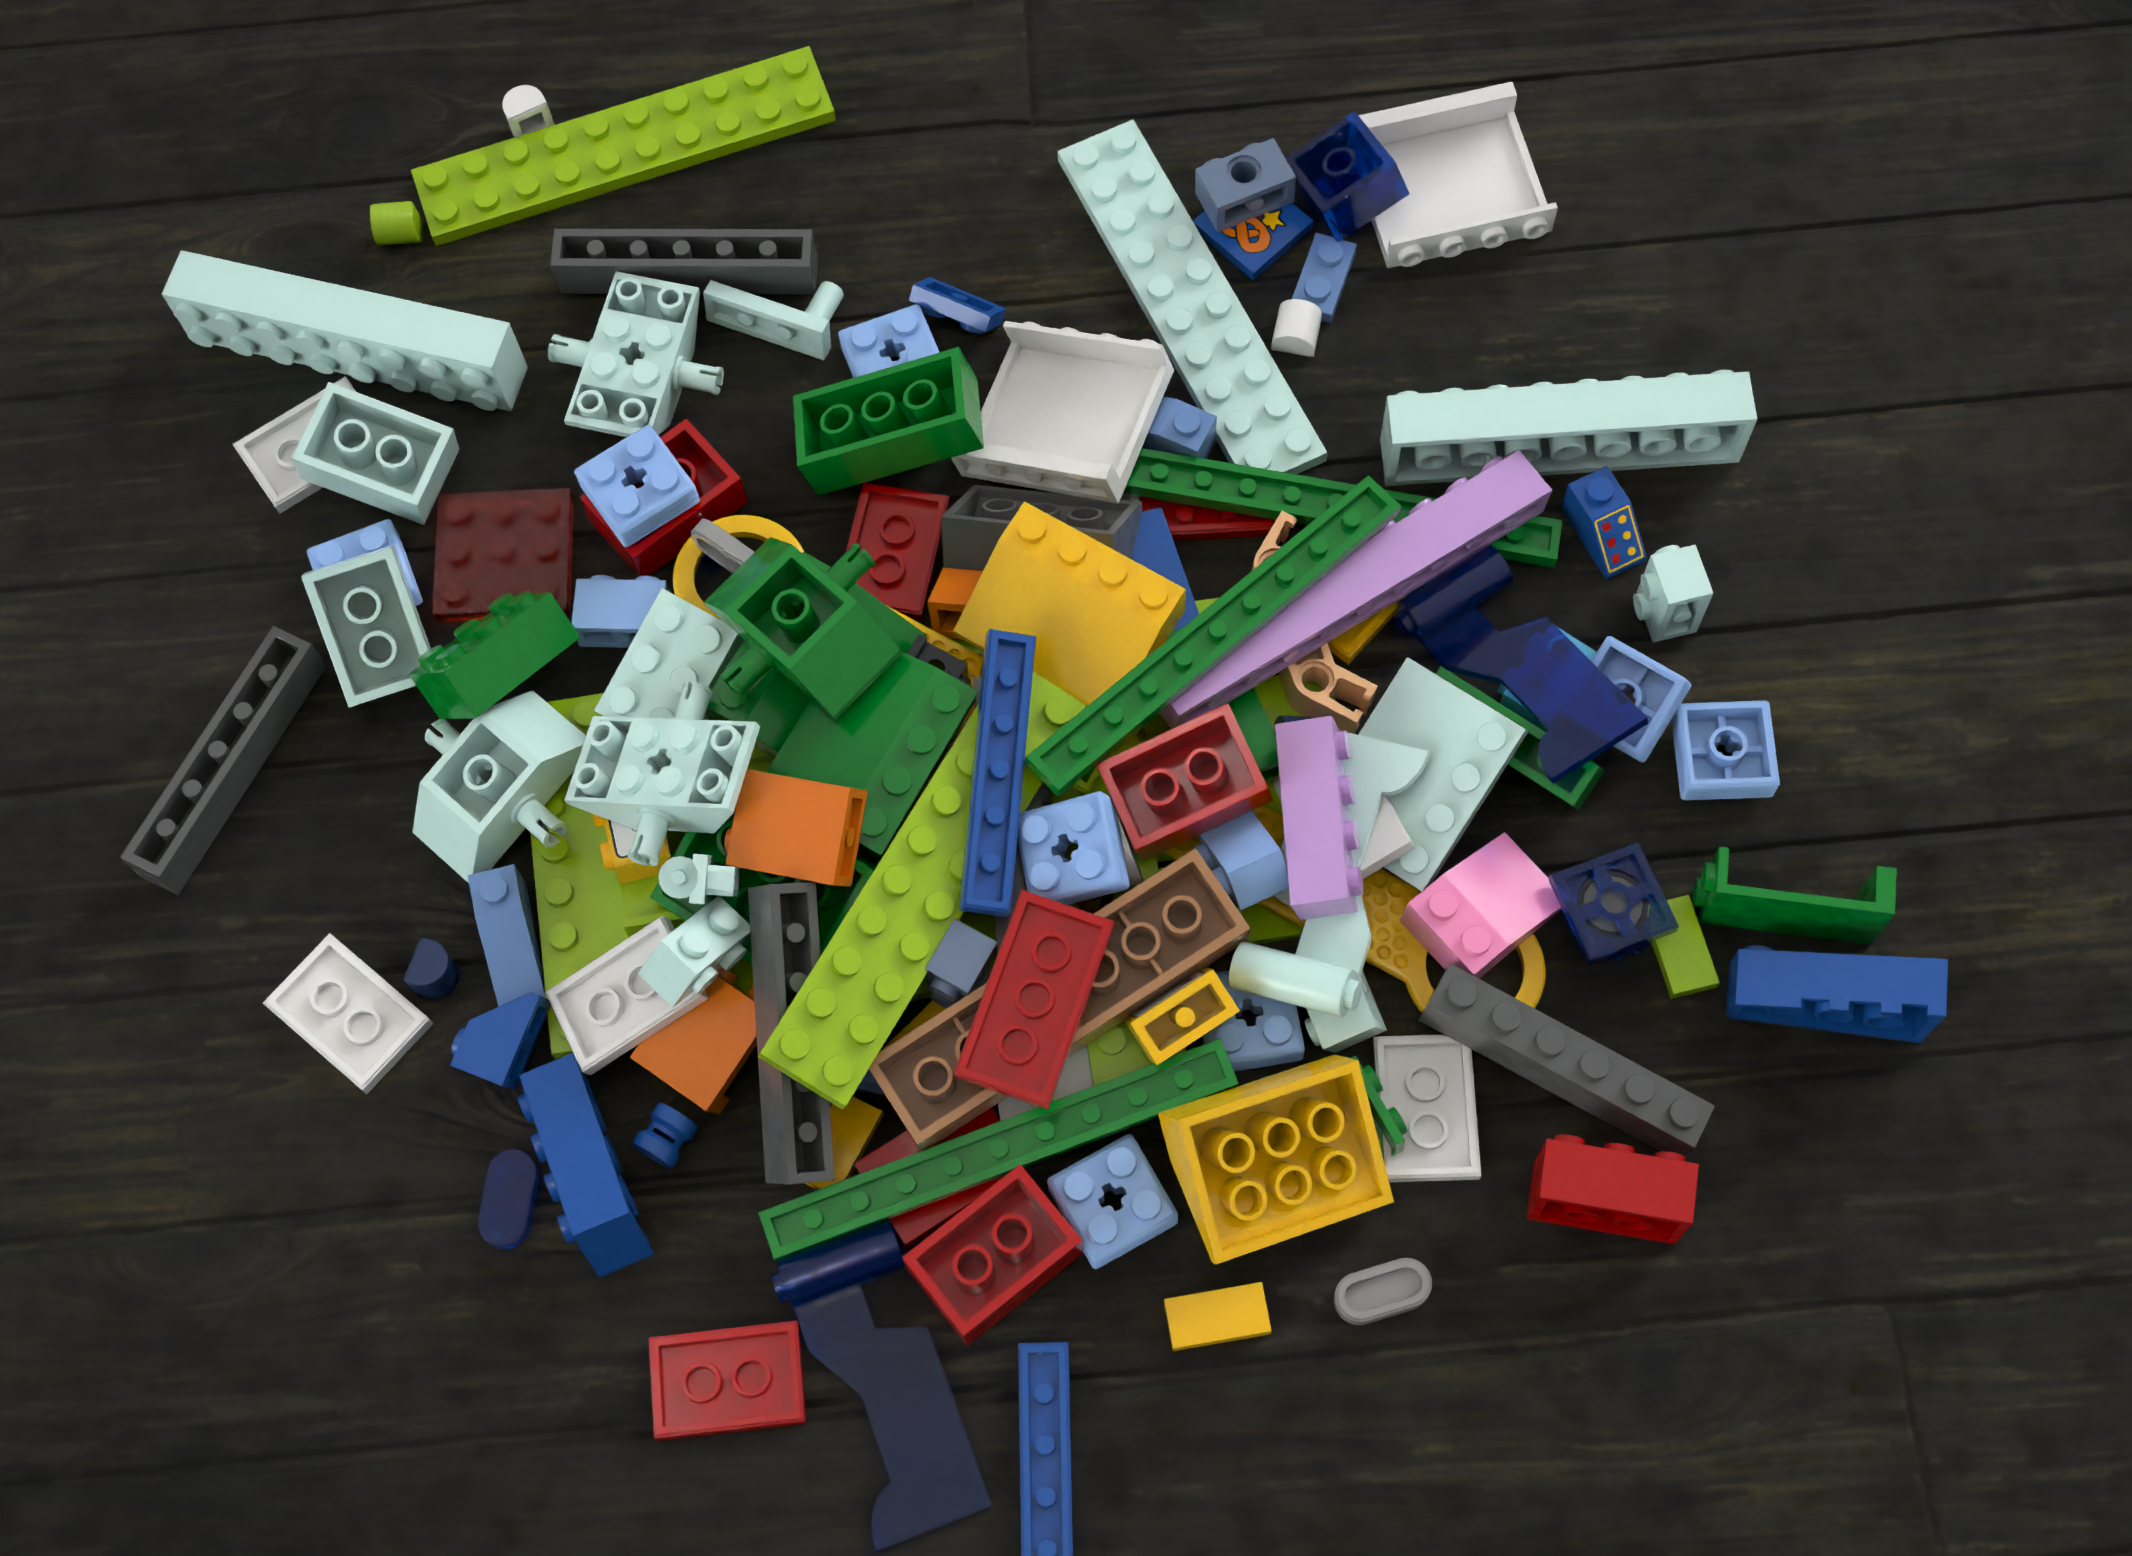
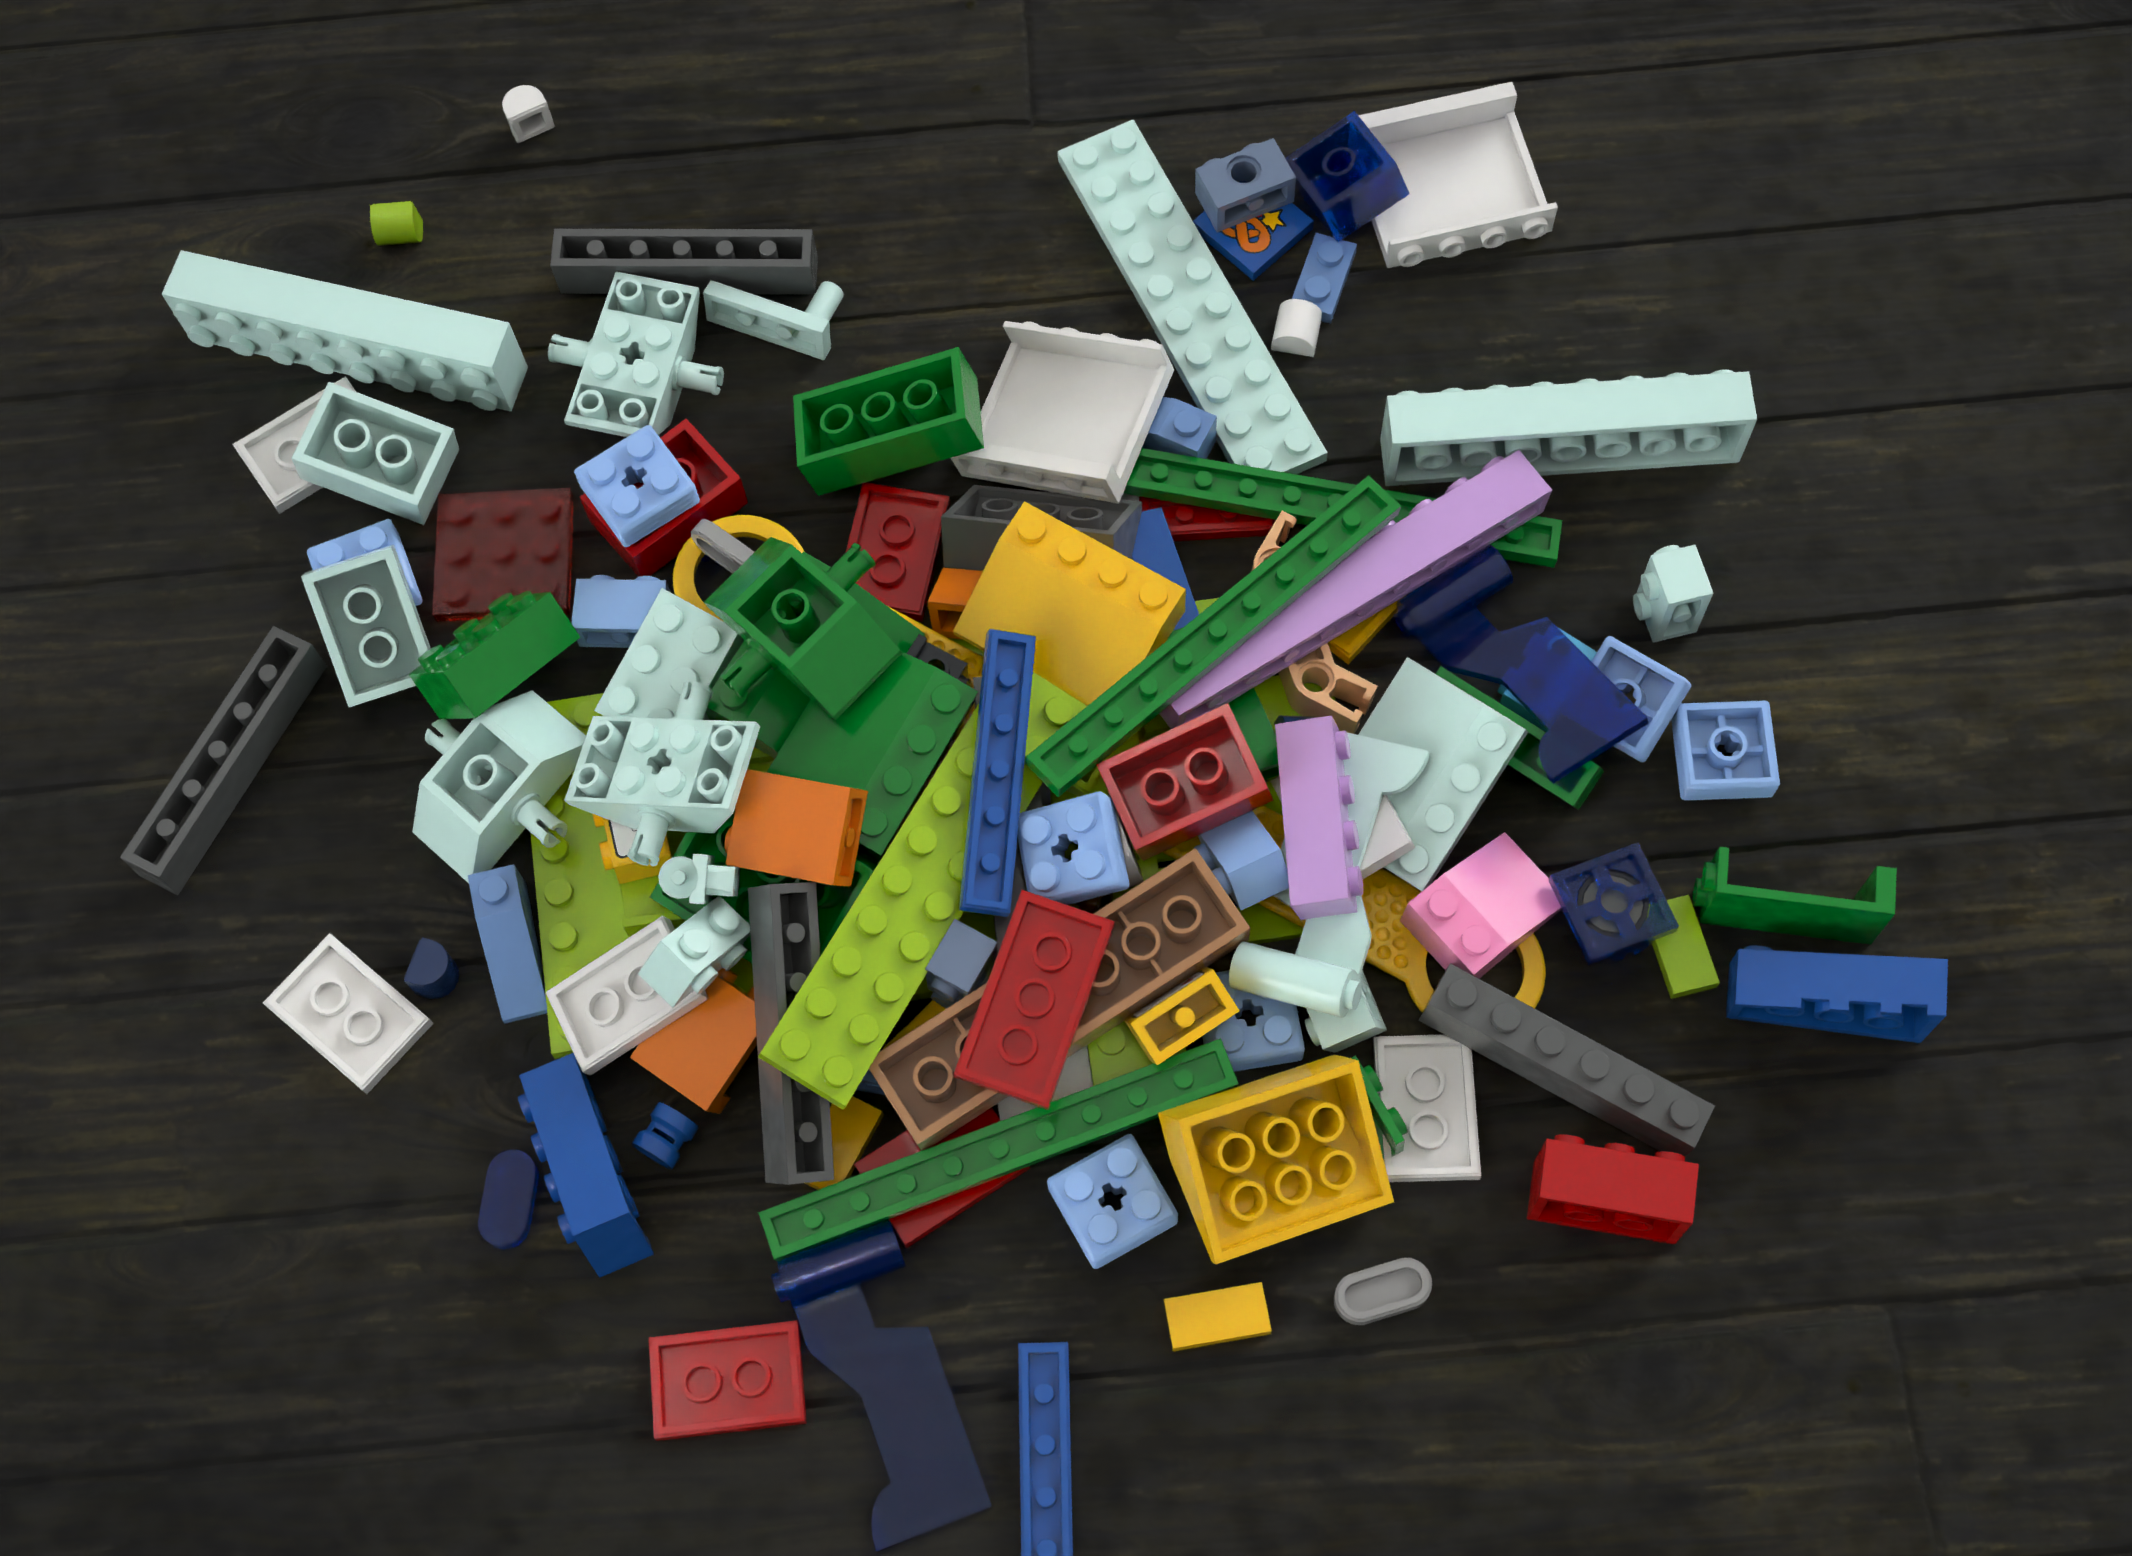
(501, 1040): blue slope -> none
(622, 145): lime plate -> none
(898, 334): light blue brick -> none
(945, 300): blue plate -> none
(993, 1254): red brick -> none
(1604, 522): blue slope -> none

